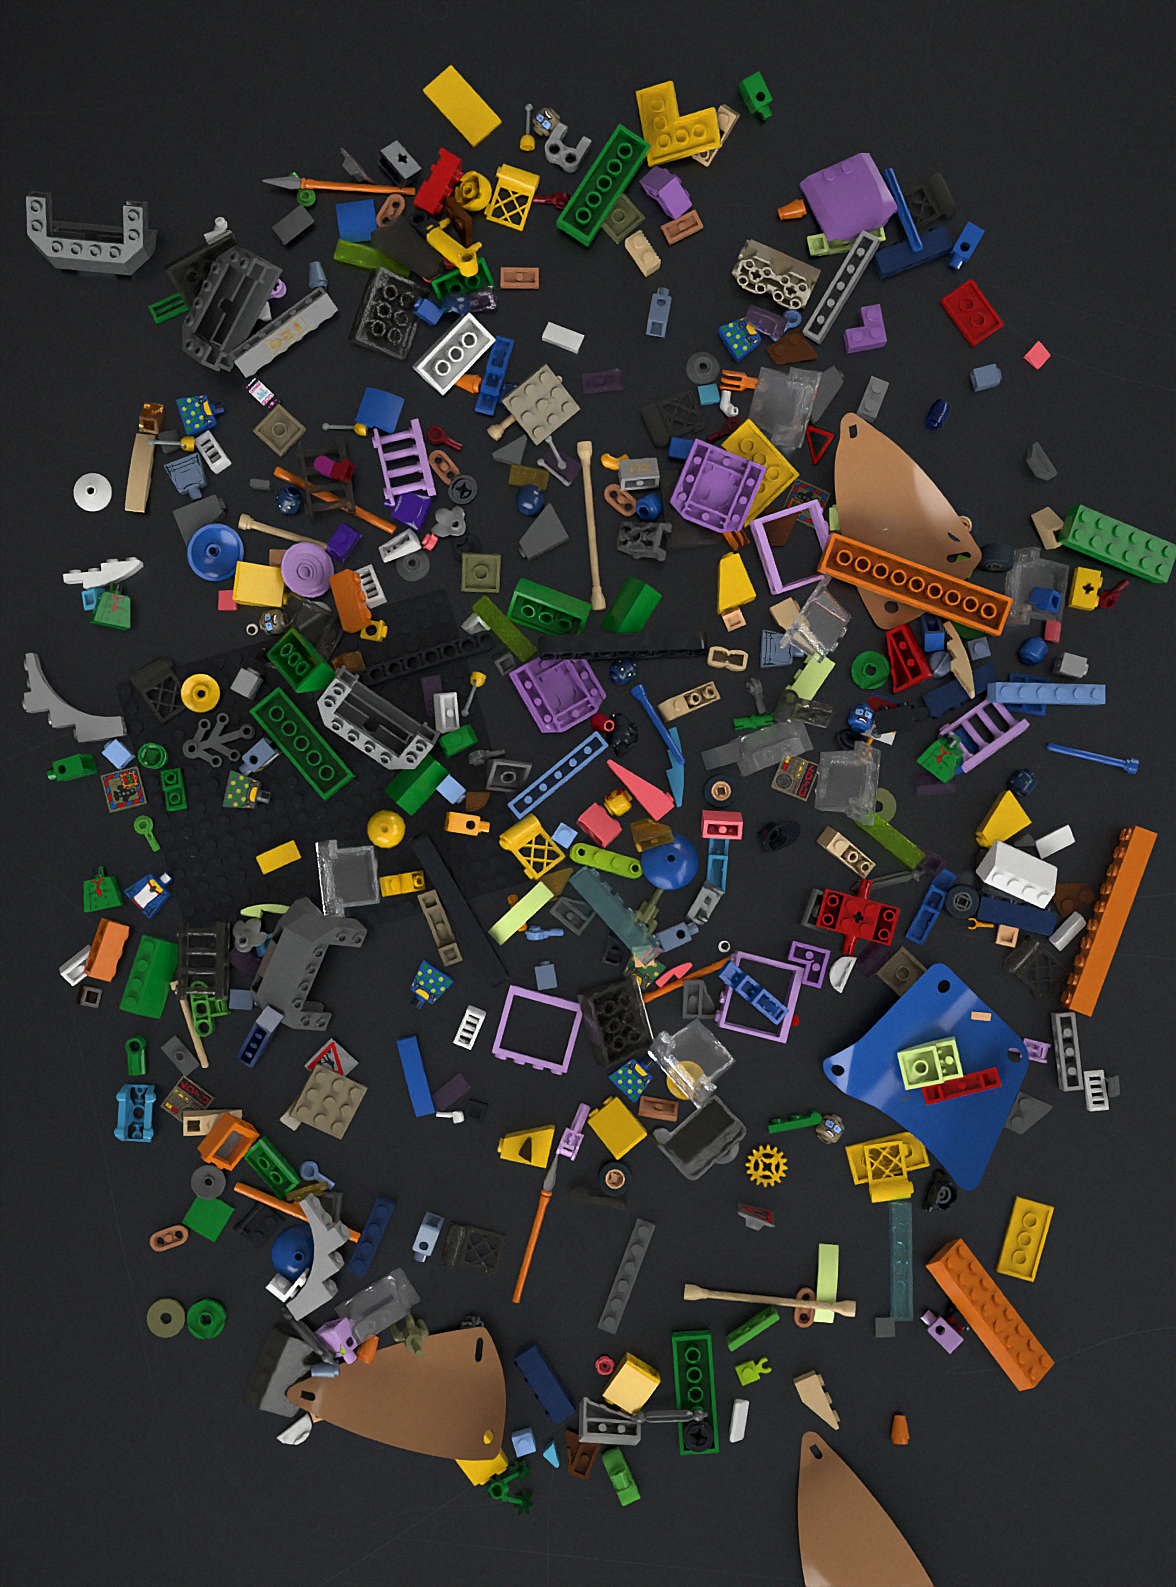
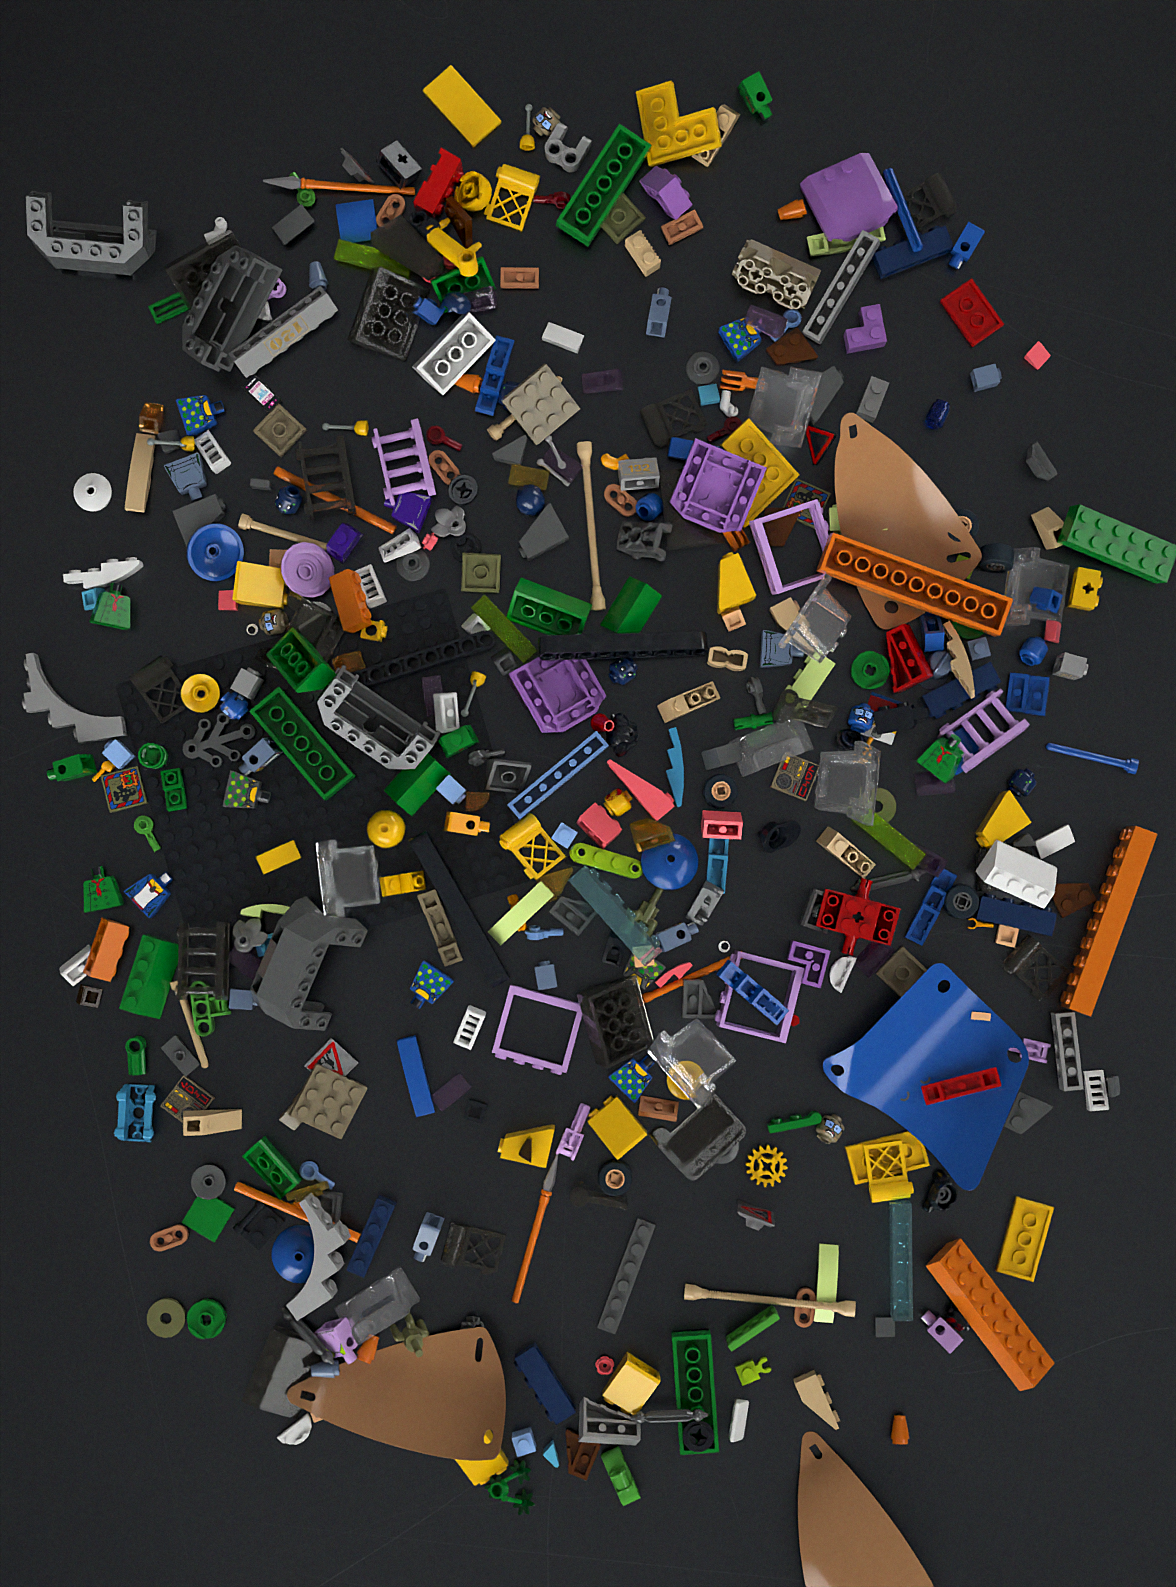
(106, 766): none -> light orange hand
(228, 1141): orange window -> none
(234, 705): none -> blue head
(259, 1036): dark blue brick -> none
(283, 1288): white bracket -> none
(338, 471): leg -> none
(379, 409): blue slope -> none
(457, 1115): white hand -> none
(640, 694): blue piece -> none
(930, 1063): yellowish green slope -> none
(1045, 693): medium blue brick -> none
(1067, 931): white slope -> none
(1109, 597): dark red plate -> none

